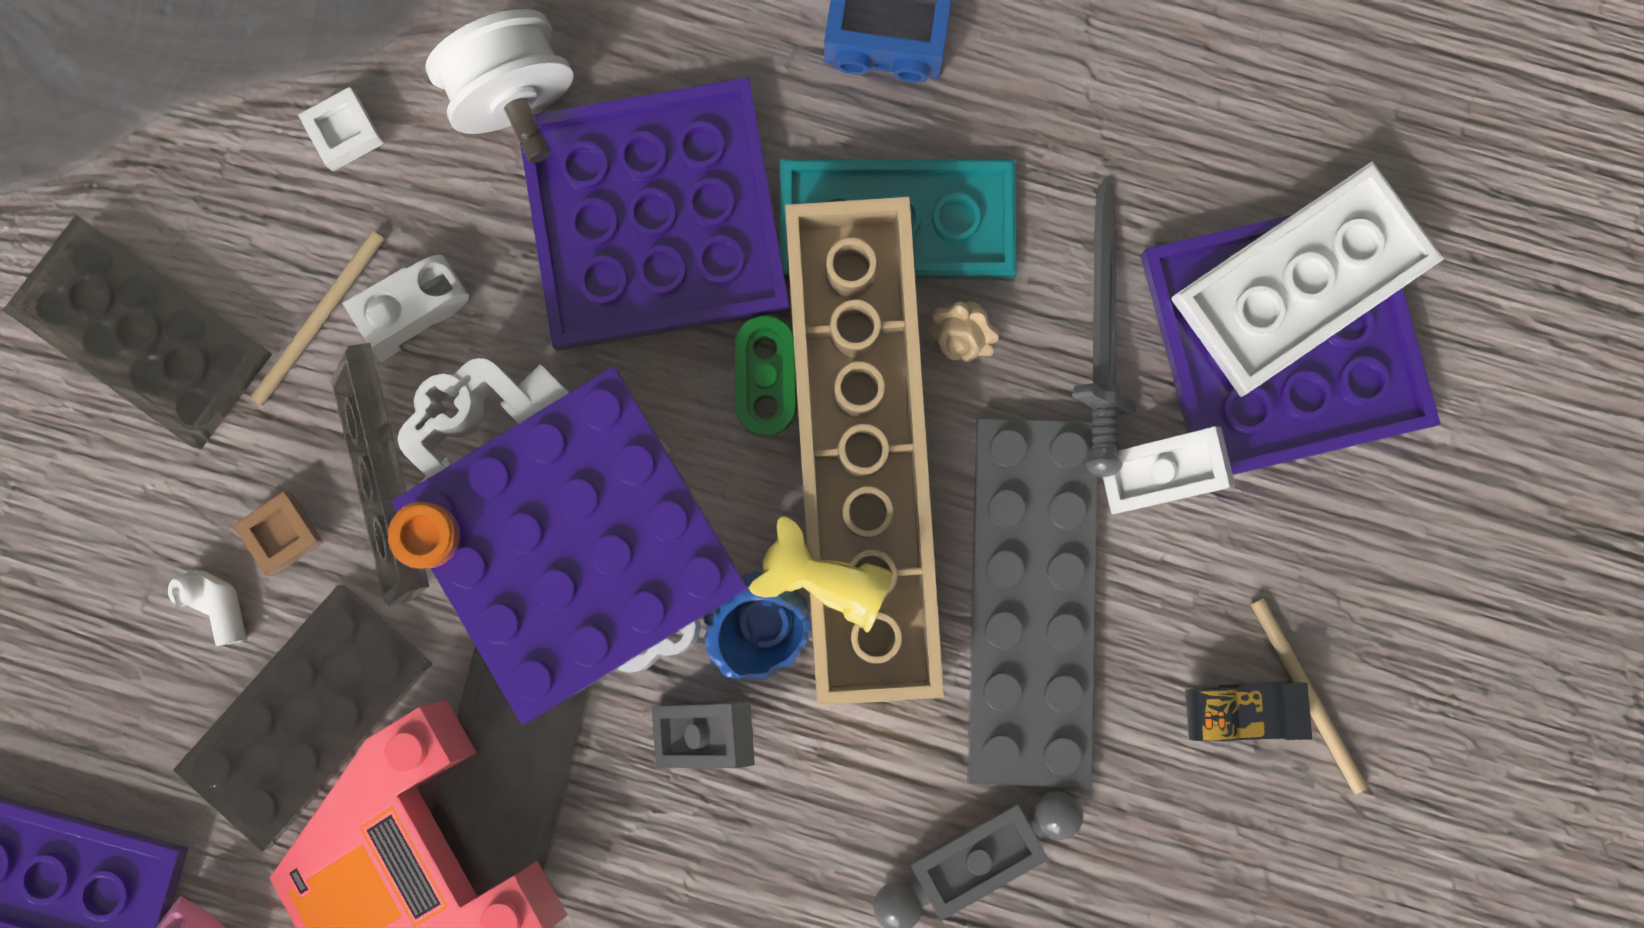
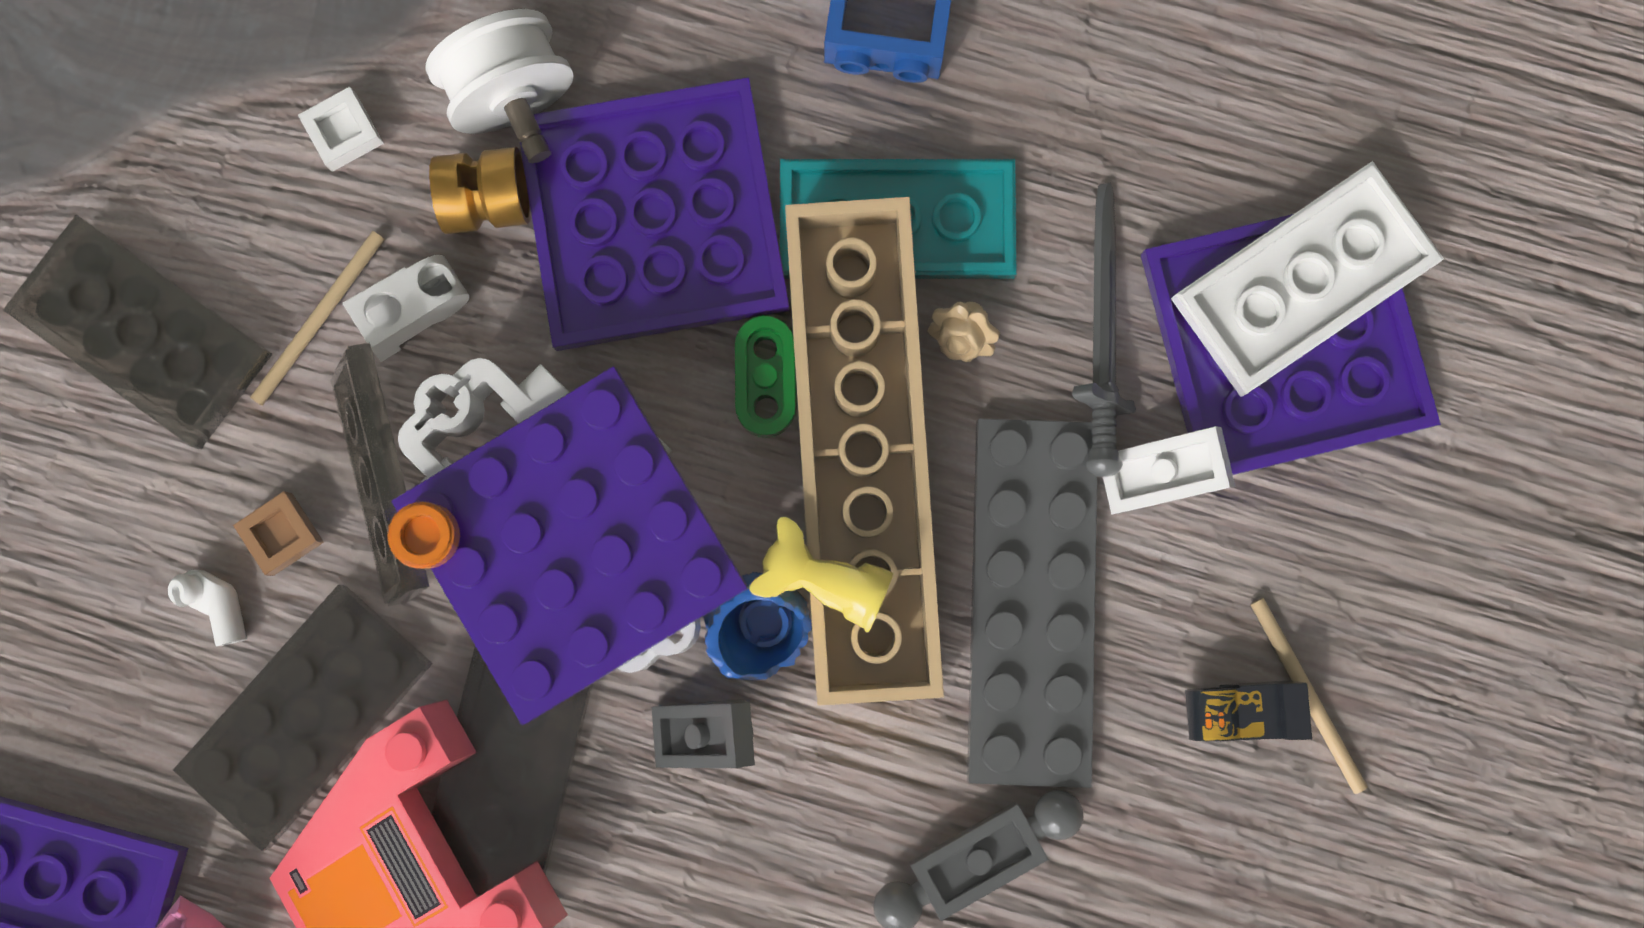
(479, 190): none -> pearl gold wheel

